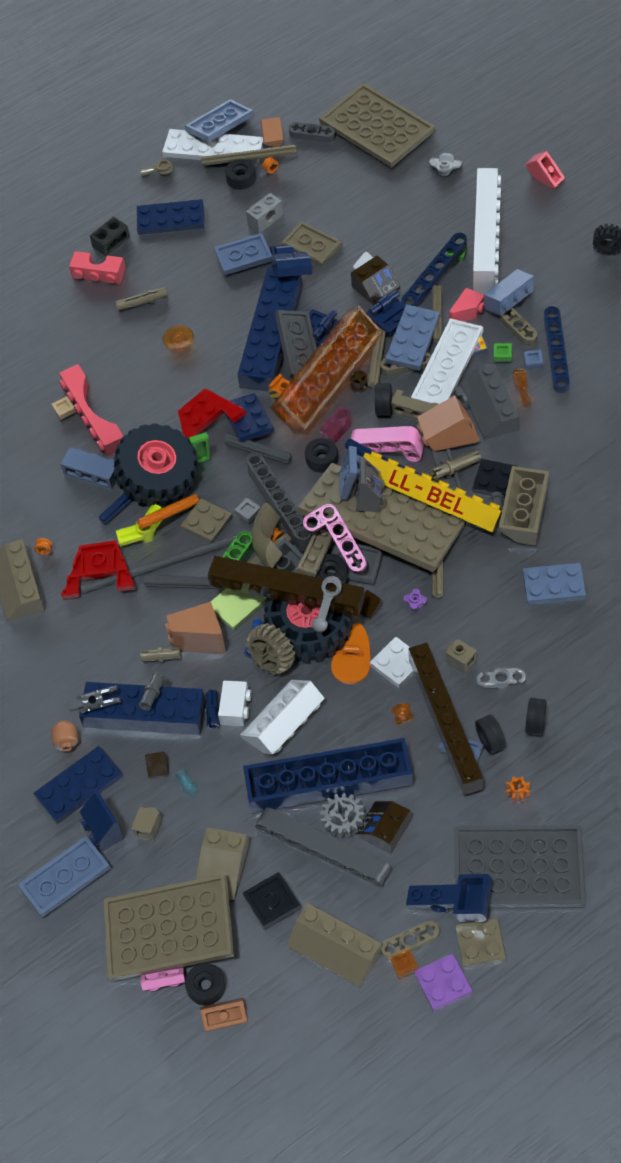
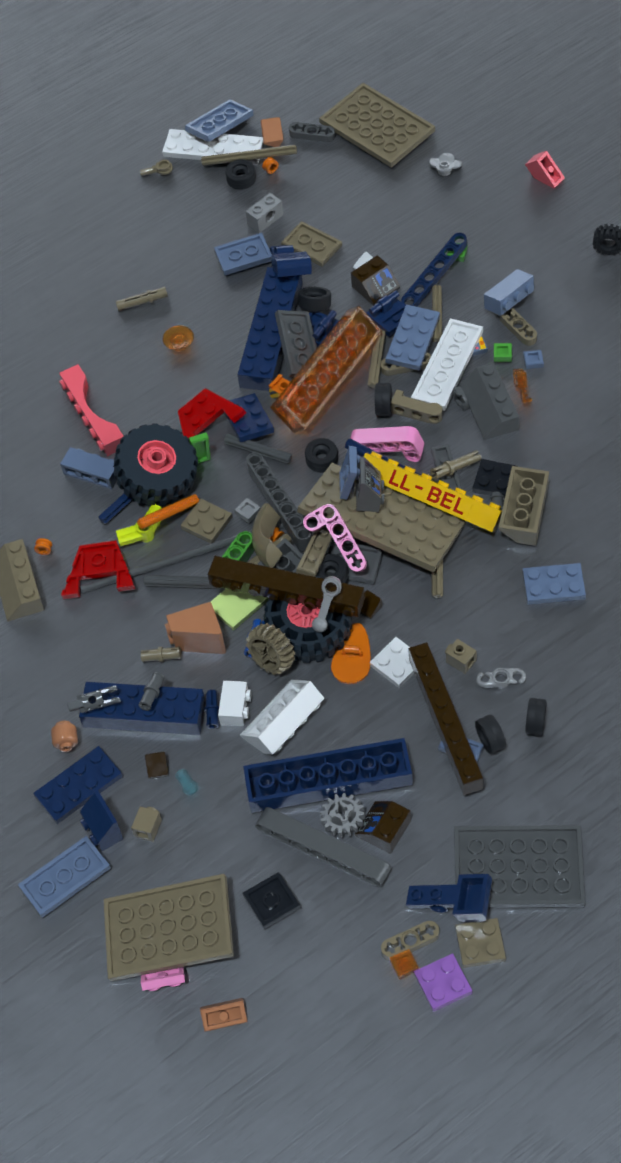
(63, 408): tan plate -> none
(109, 236): pearl dark grey brick -> none
(109, 271): coral arch -> none
(170, 217): dark blue plate -> none
(207, 996): black tyre -> none
(223, 854): dark tan slope -> none
(314, 298): none -> black tyre
(334, 945): dark tan slope -> none
(336, 424): clear pink piece -> none
(360, 377): dark brown wheel -> none
(402, 707): clear orange plate -> none
(415, 604): medium lavender plate -> none
(447, 426): nougat slope -> none
(467, 306): coral slope -> none
(486, 230): white brick -> none
(517, 795): orange gear -> none
(556, 349): dark blue beam -> none

